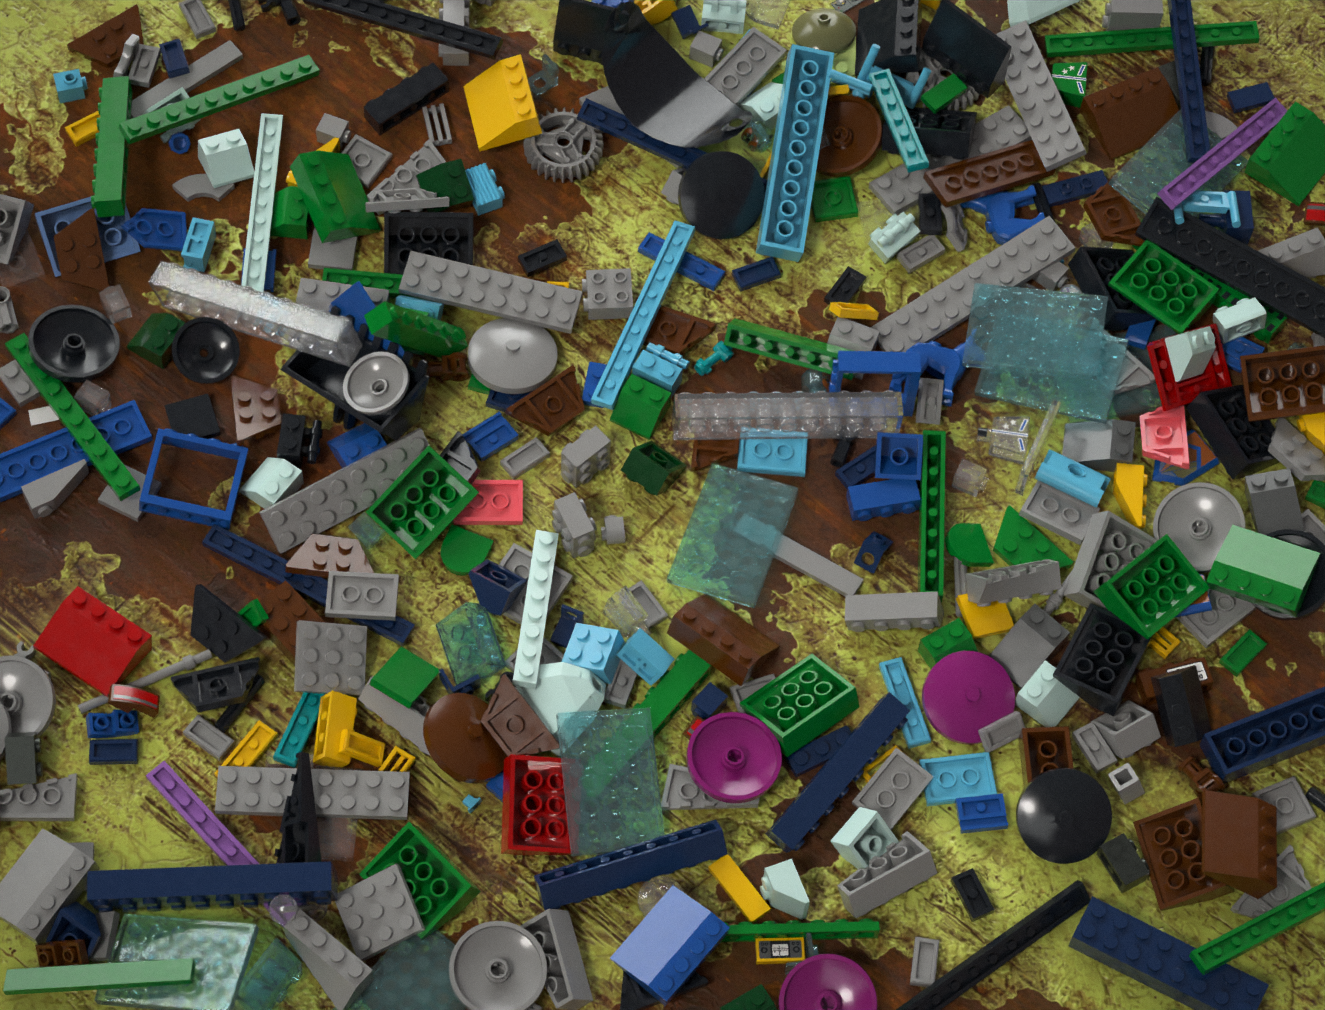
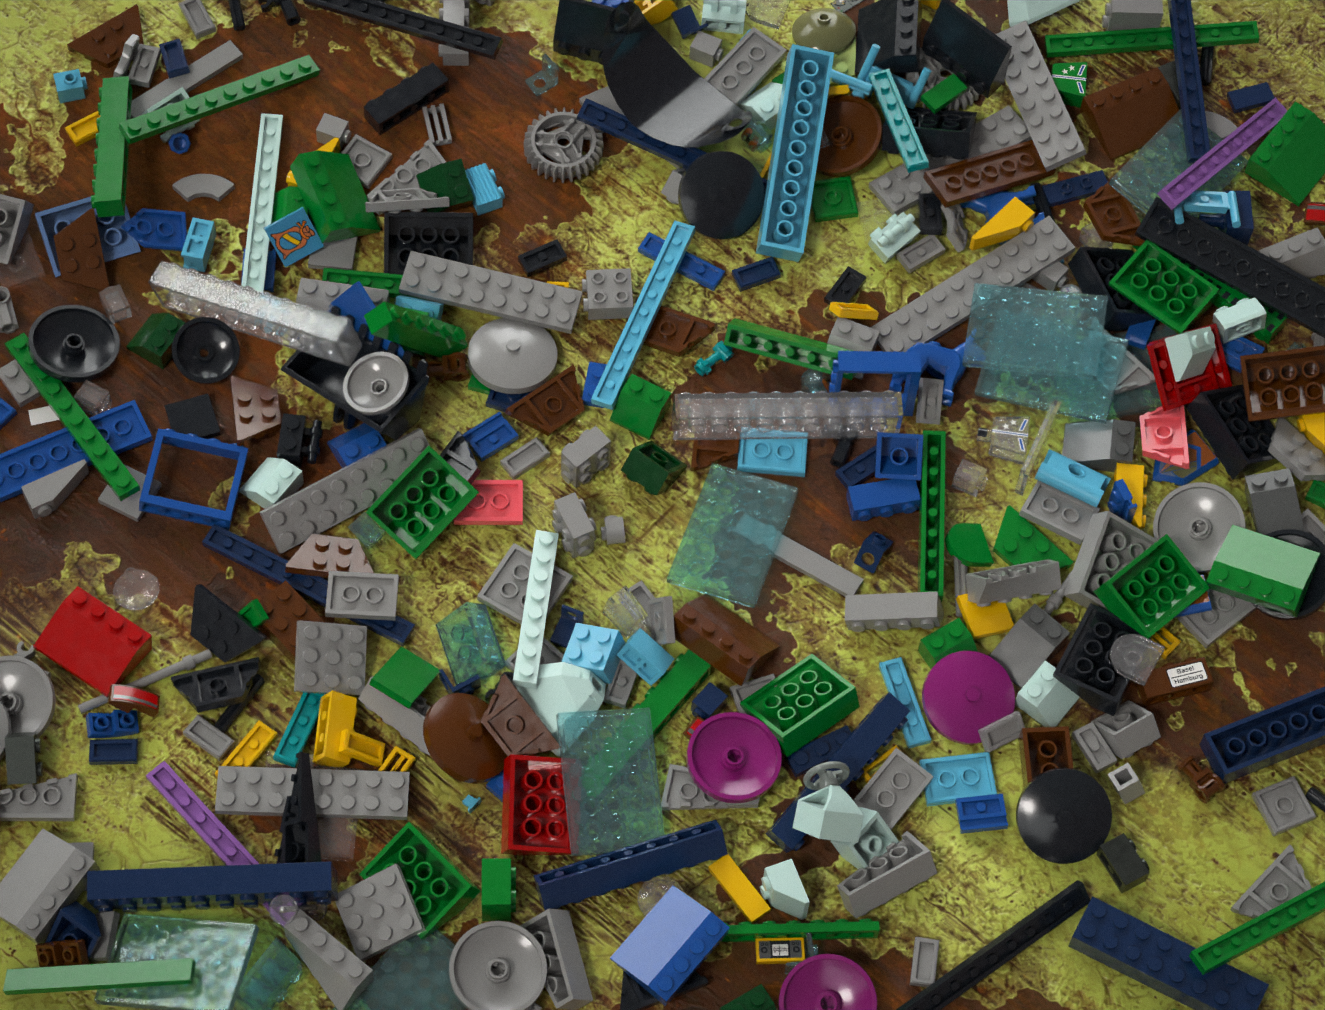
(136, 589): none -> clear dish
(225, 158): light aqua slope -> none
(293, 237): none -> dark azure tile
(464, 550): green tile -> none
(495, 586): dark blue slope -> none
(498, 889): none -> green brick
(502, 104): yellow slope -> none
(659, 371): medium azure brick -> none
(661, 620): none -> light grey tile
(829, 810): none -> light aqua piece
(972, 895): black plate -> none
(1005, 225): none -> yellow slope
(1121, 501): none -> blue plate
(1135, 657): none -> clear tile
(1174, 856): reddish brown slope -> none
(1181, 706): black slope -> none
(1240, 842): reddish brown slope -> none
(1243, 653): green tile -> none

